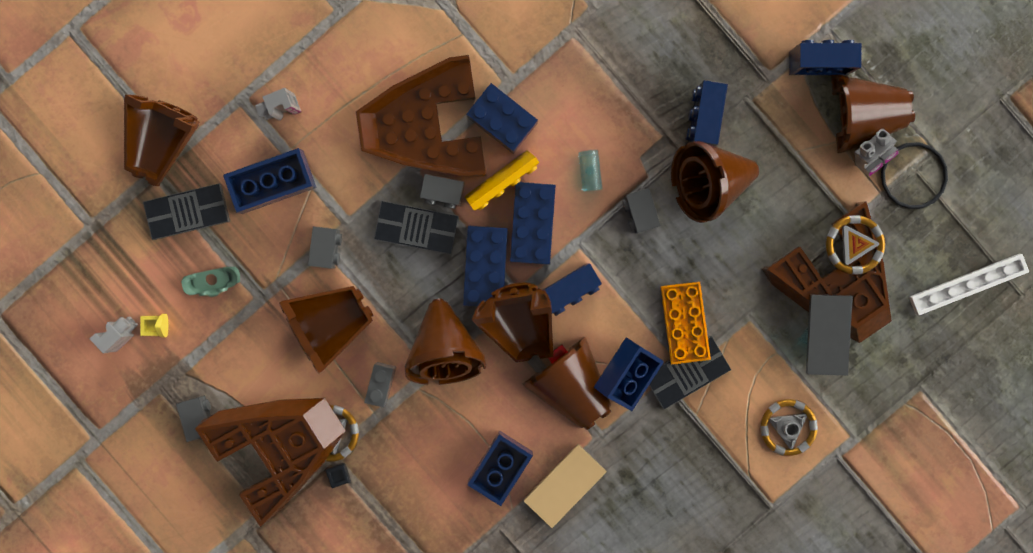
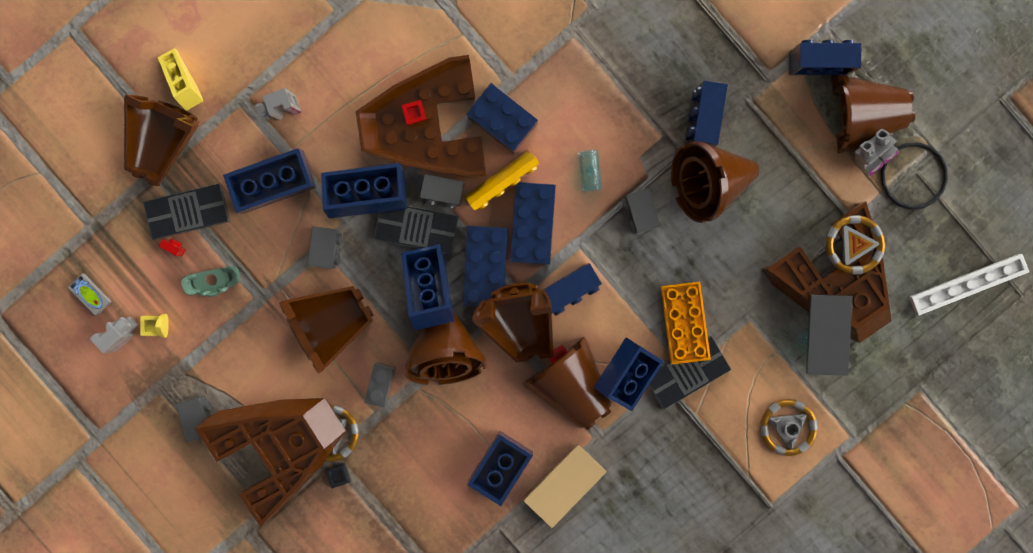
(89, 294): none -> tile
(172, 246): none -> red plate
(180, 80): none -> light yellow slope
(363, 190): none -> dark blue brick
(414, 112): none -> red plate
(427, 287): none -> dark blue brick

